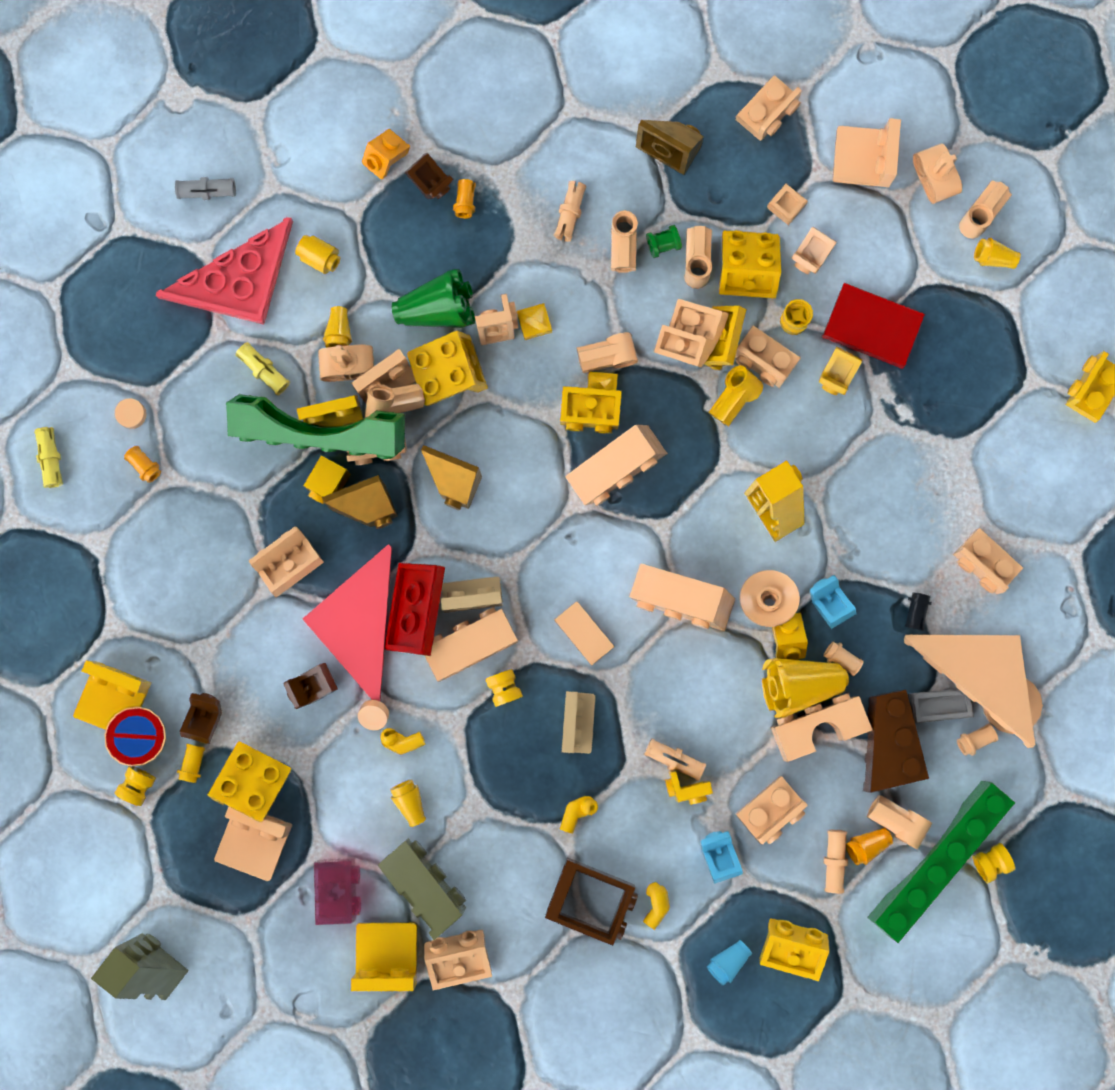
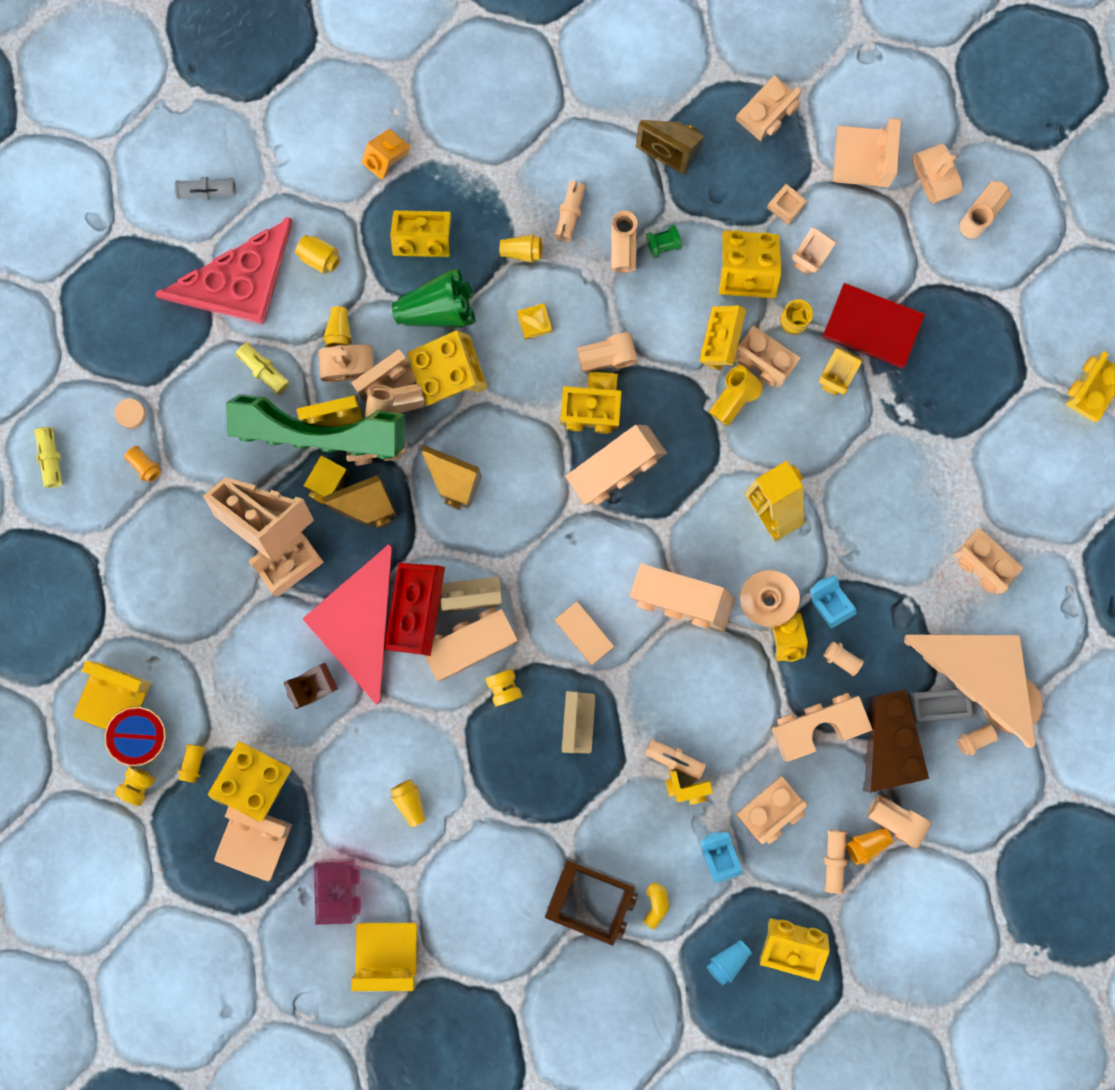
(138, 969): olive wedge -> none
(201, 718): reddish brown bracket -> none
(258, 516): none -> light nougat wedge
(373, 715): light nougat tile -> none
(399, 743): yellow arm -> none
(420, 233): none -> yellow bracket
(423, 887): olive wedge -> none
(429, 177): reddish brown bracket -> none
(457, 959): light nougat bracket -> none
(465, 196): light orange pin -> none
(496, 325): light nougat bracket -> none
(522, 248): none -> yellow cone
(577, 809): yellow arm -> none
(691, 333): light nougat slope -> none
(698, 255): light nougat piece -> none
(800, 684): yellow cone -> none
(917, 611): black pin -> none
(968, 830): green arch -> none
(993, 862): yellow wheel -> none
(994, 254): yellow cone -> none

